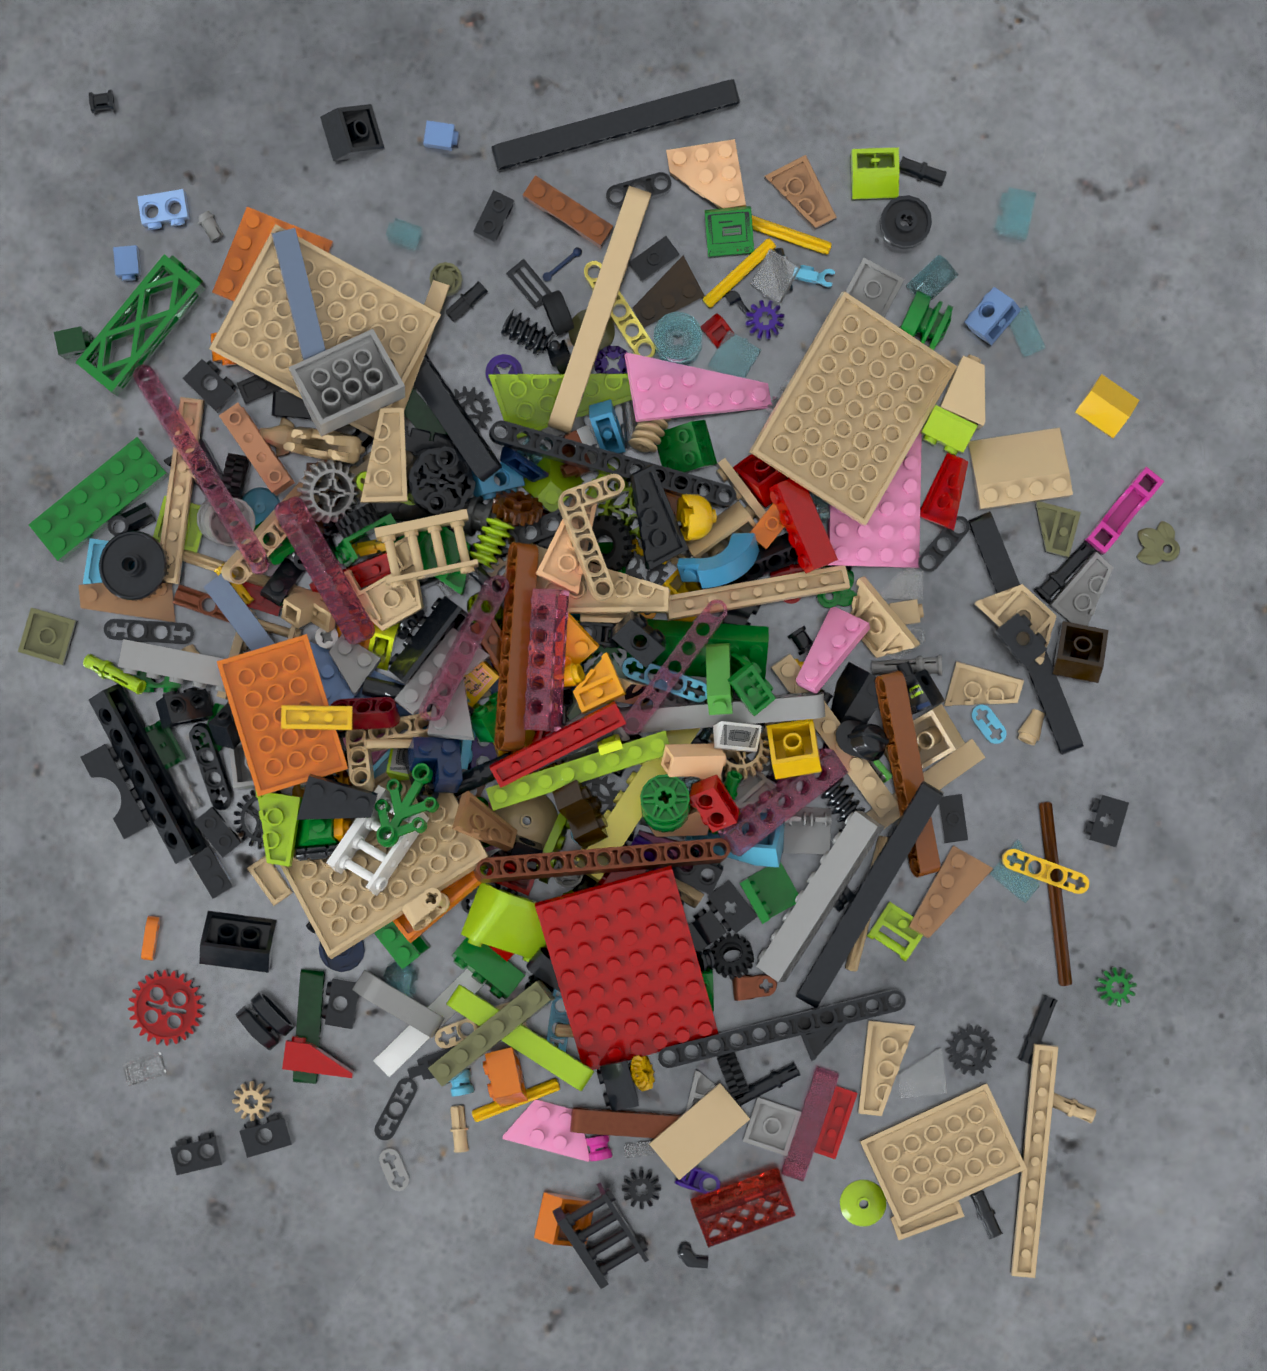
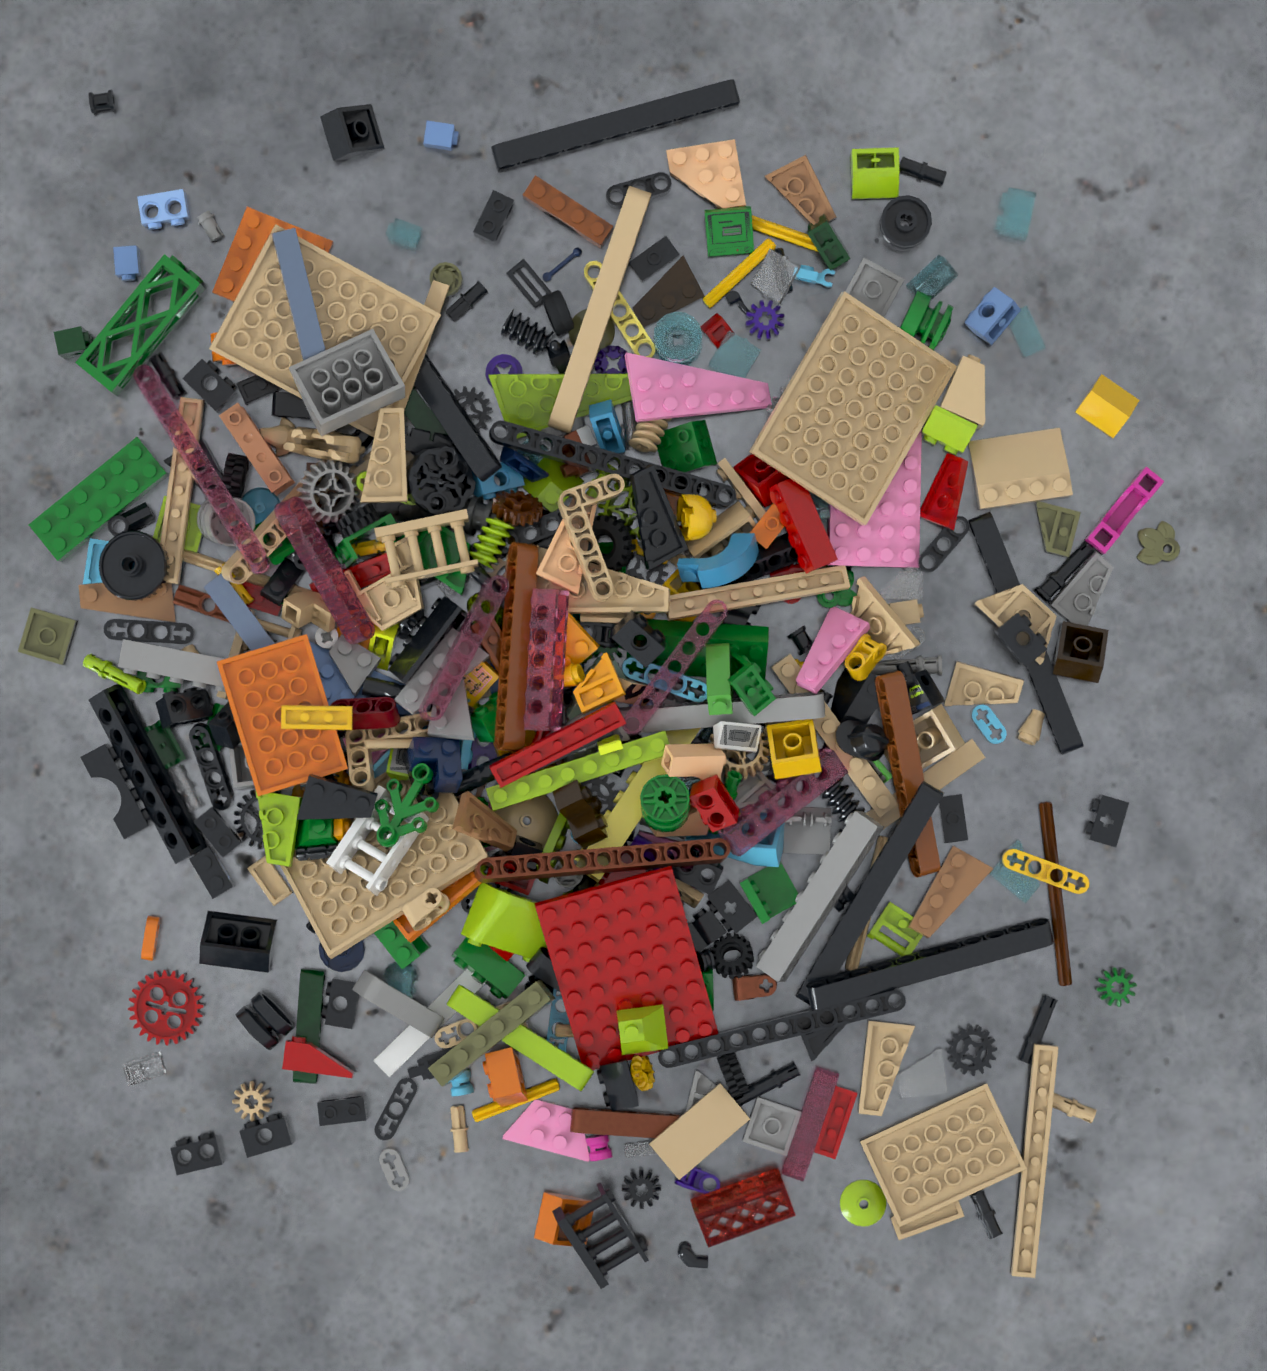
(167, 375): none -> black pin
(342, 1110): none -> black brick
(642, 1029): none -> lime slope
(828, 243): none -> dark green hinge
(868, 654): none -> yellow piece
(929, 963): none -> black beam

